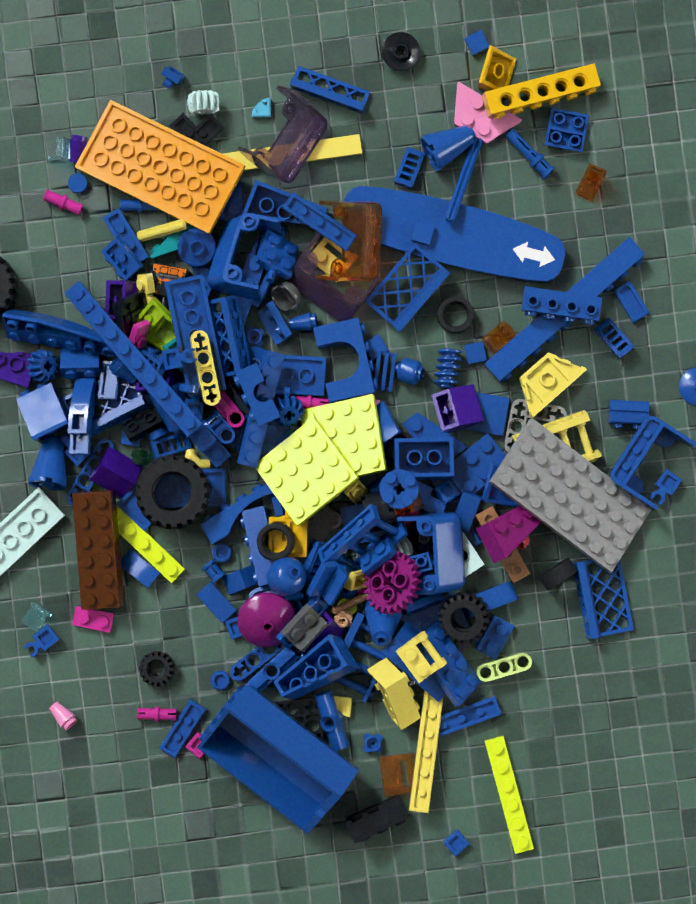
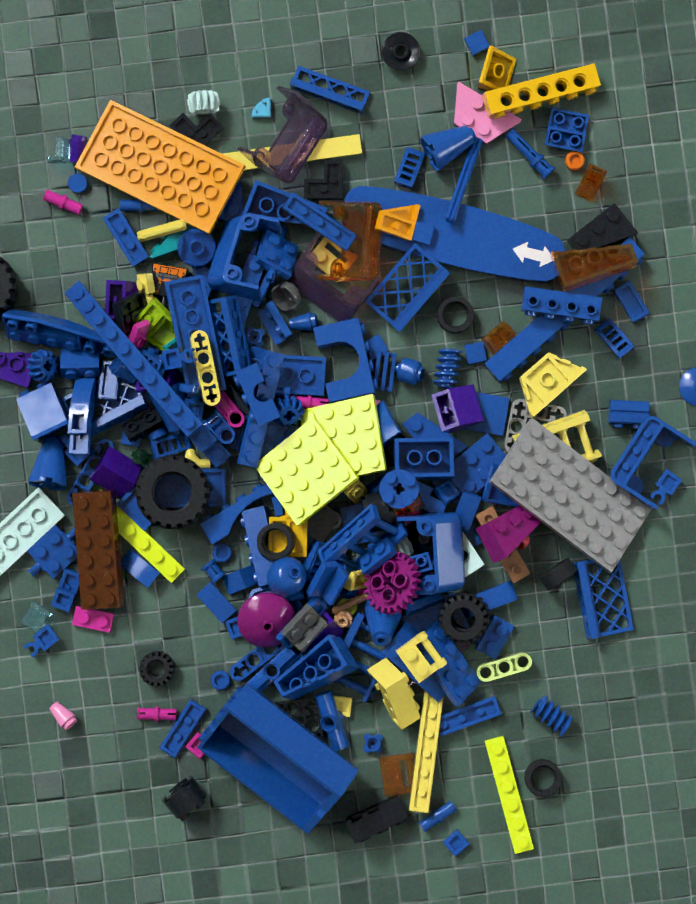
(53, 551): none -> blue plate
(67, 590): none -> blue slope
(122, 259): blue bracket -> none
(172, 76): blue tile -> none
(184, 798): none -> black brick
(328, 188): none -> black plate
(398, 221): none -> light orange wing
(437, 816): none -> blue pin
(528, 778): none -> black tyre
(552, 715): none -> blue piece
(574, 160): none -> orange tile
(589, 265): none -> clear orange wedge
(603, 230): none -> black wedge

